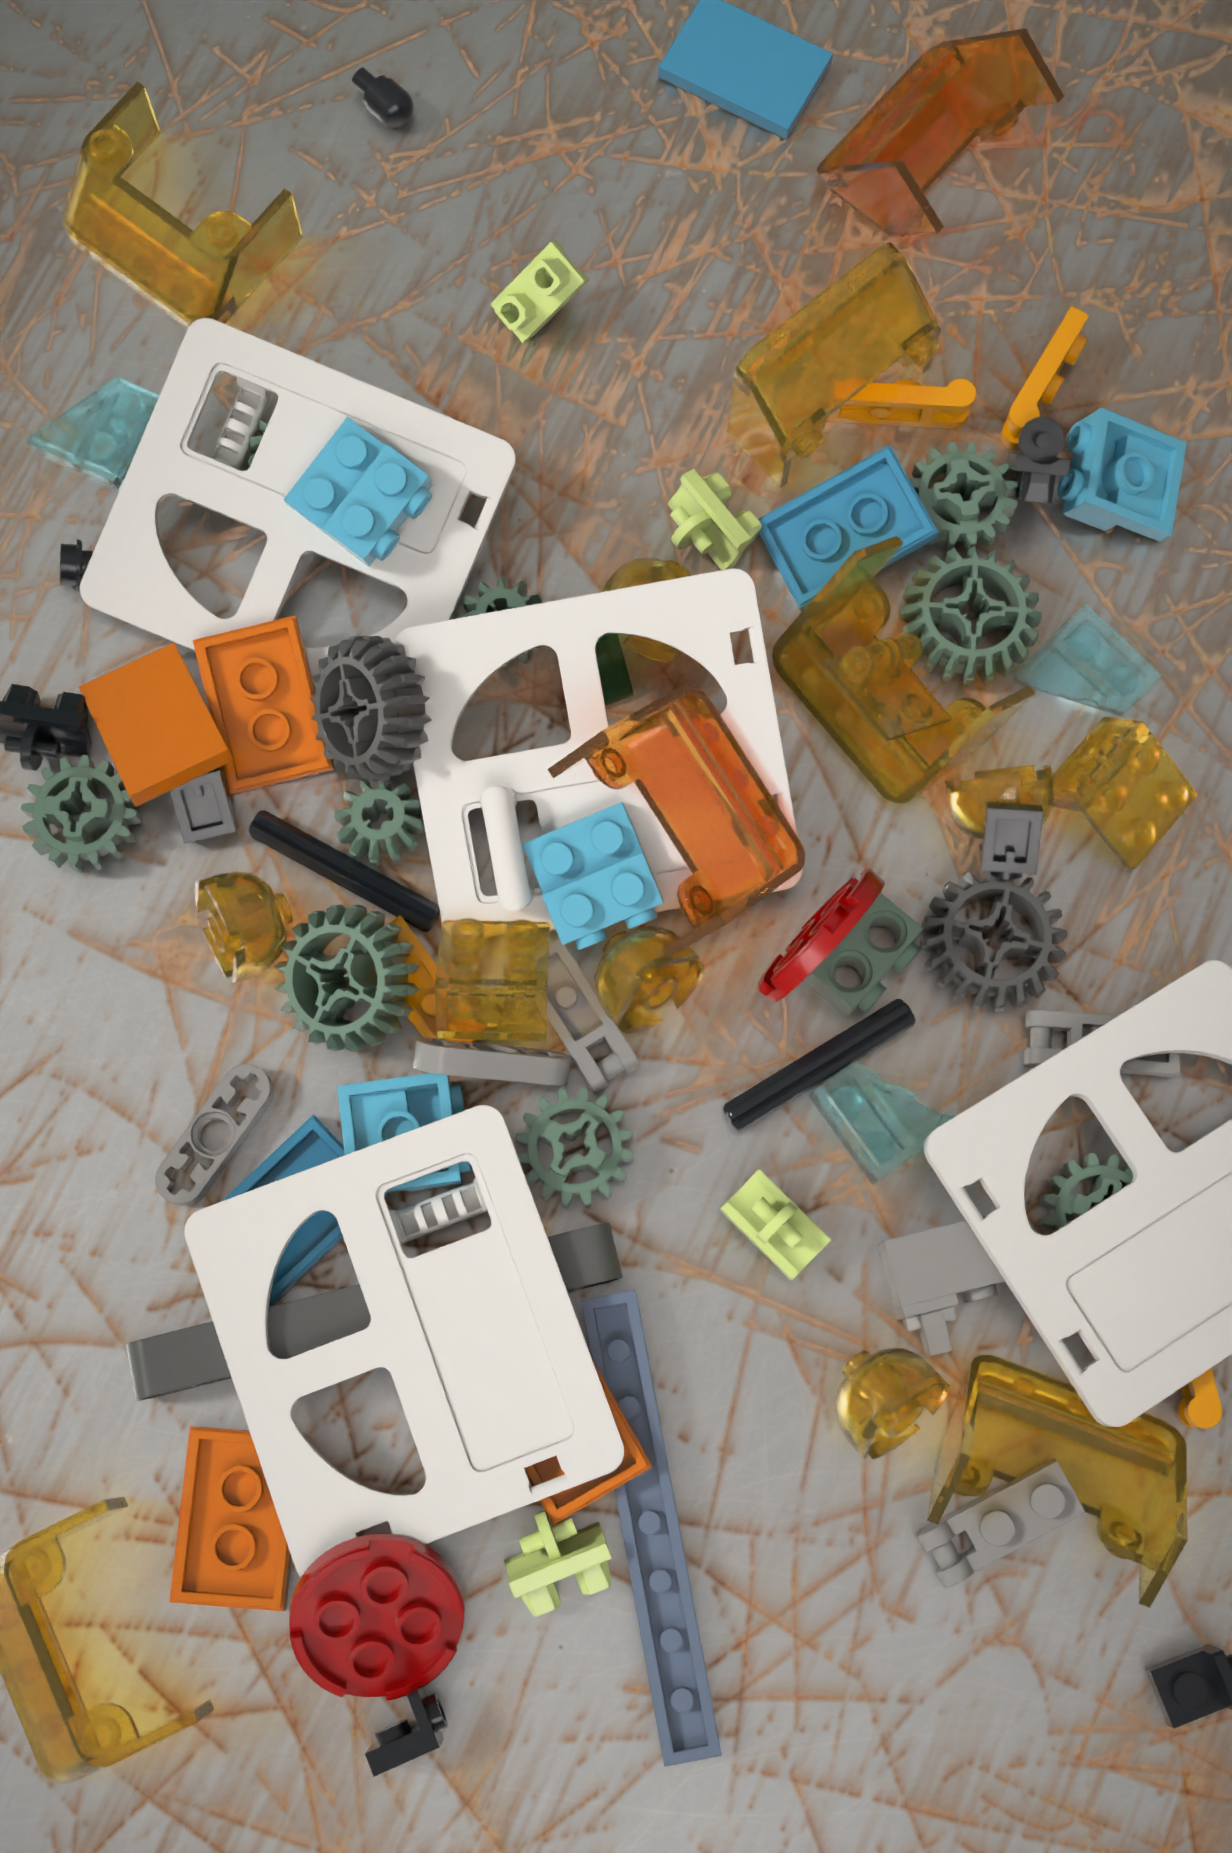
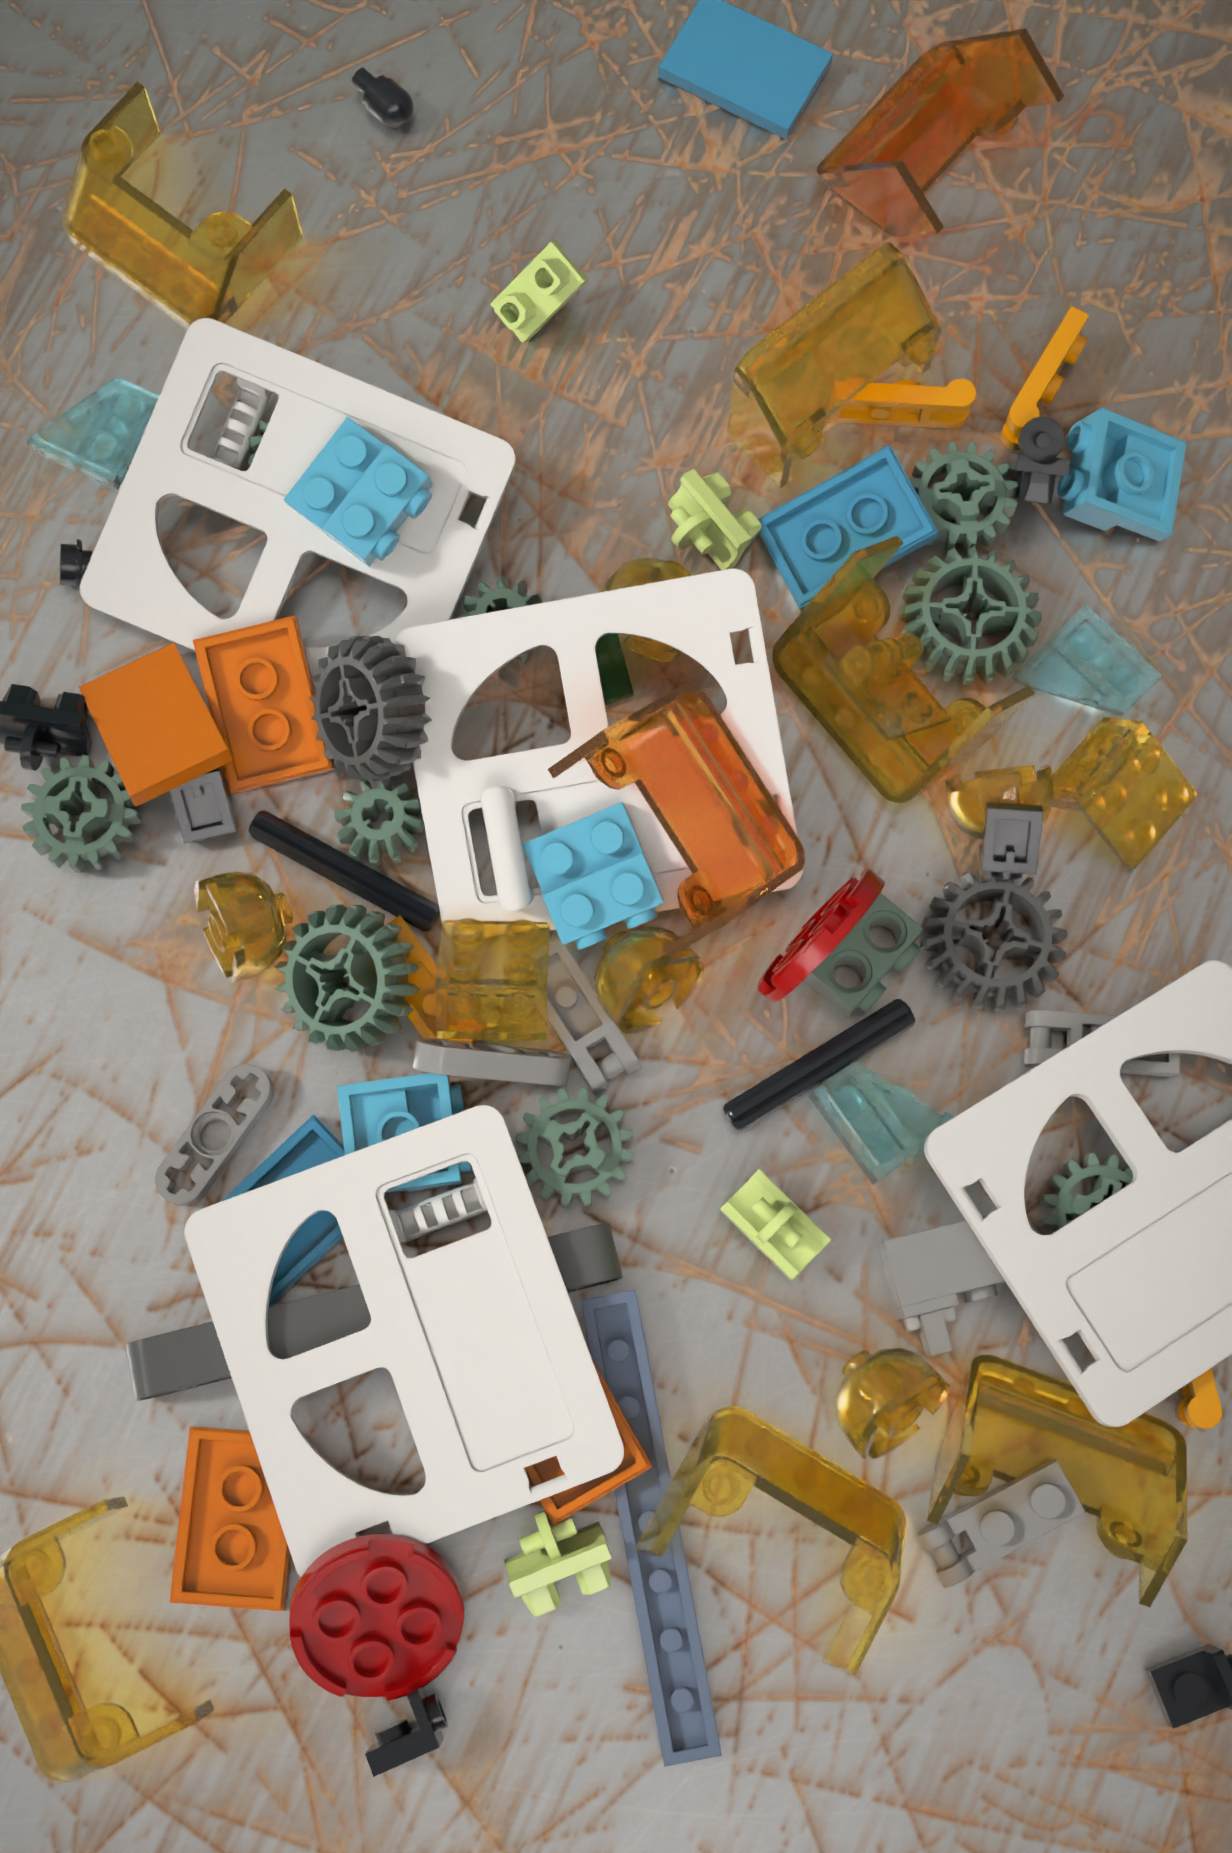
(744, 1451): none -> clear yellow windscreen

